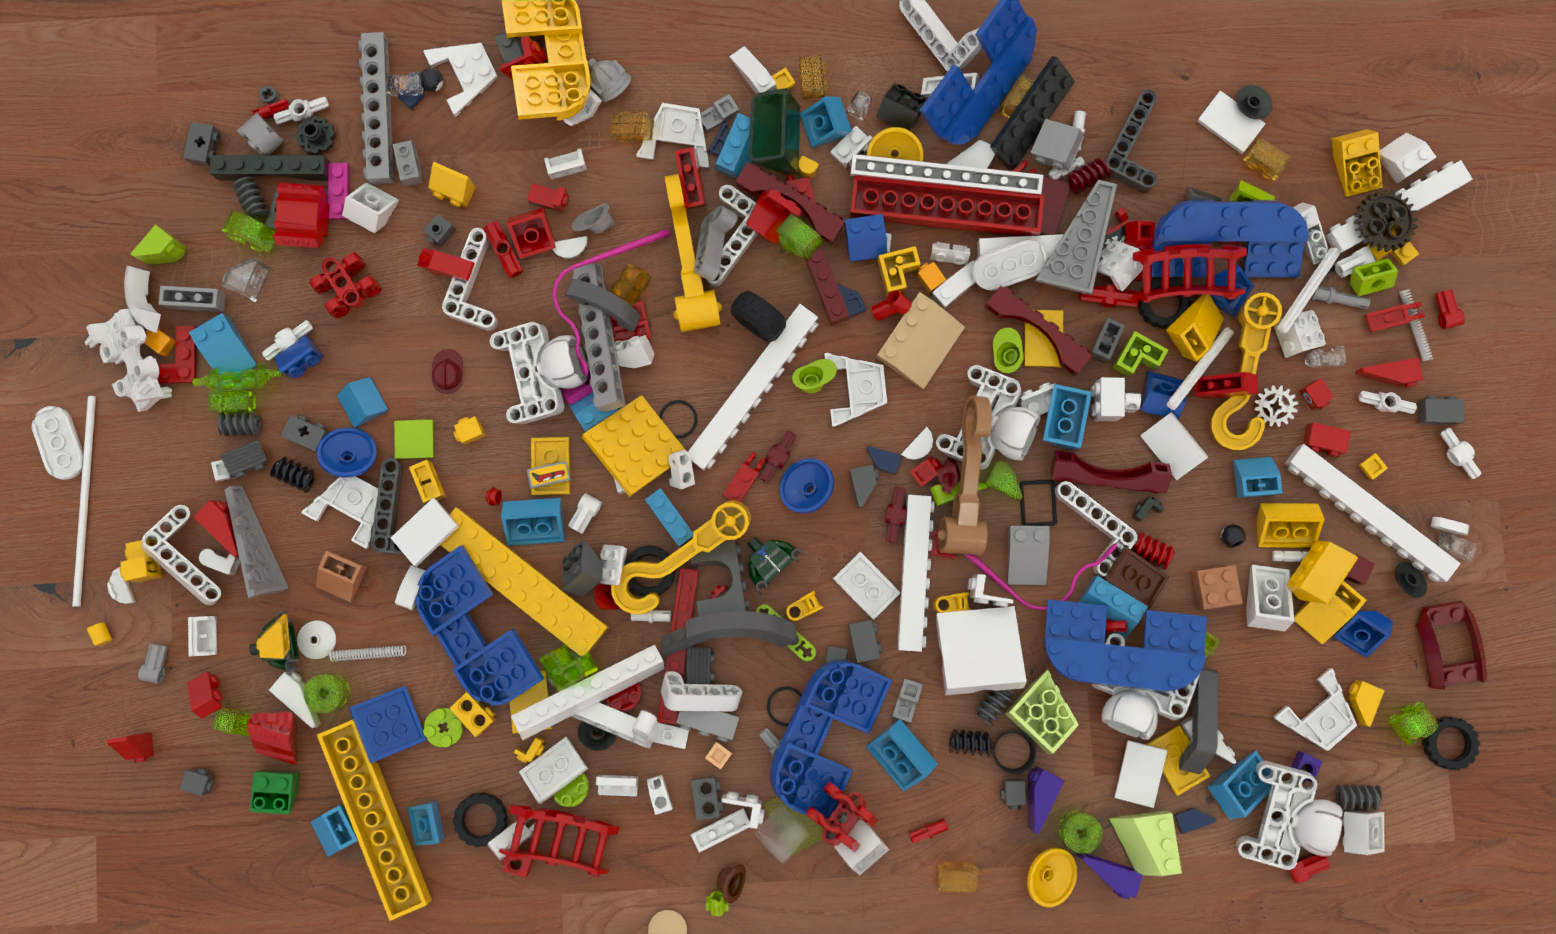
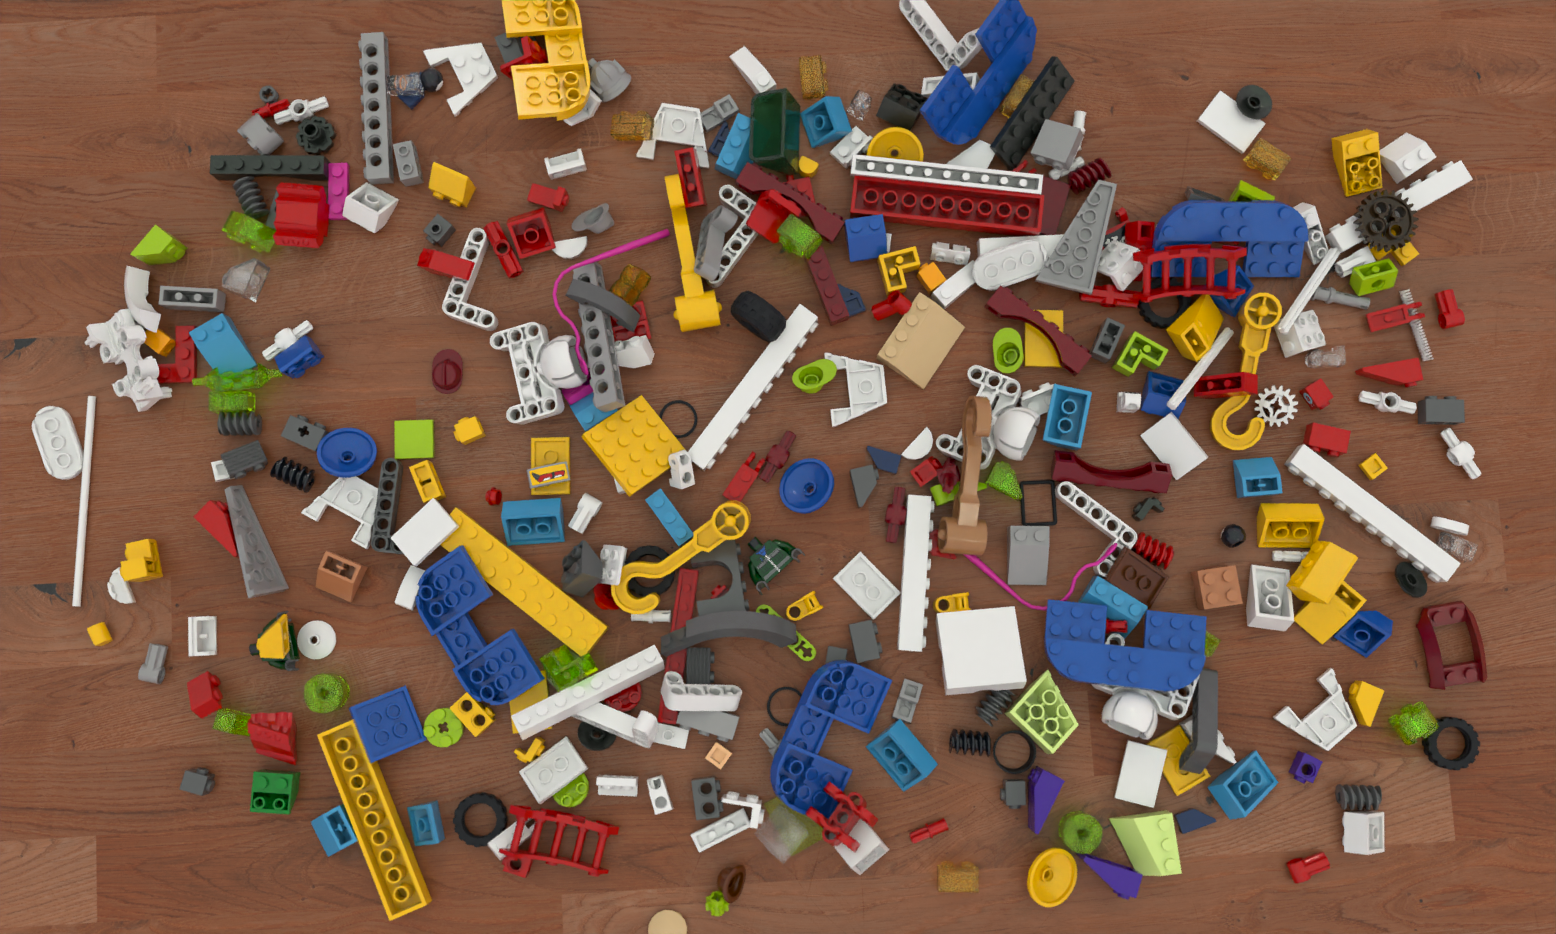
(133, 746): red slope -> none
(178, 559): white beam -> none
(201, 143): dark grey brick -> none
(216, 561): white leg -> none
(291, 692): white slope -> none
(329, 280): red piece -> none
(357, 652): white piece -> none
(362, 401): dark azure slope -> none
(783, 79): yellow plate -> none
(976, 588): white bracket -> none
(1108, 399): white brick -> none
(1127, 142): dark grey beam -> none
(1303, 822): white beam -> none
(1360, 571): dark red panel -> none

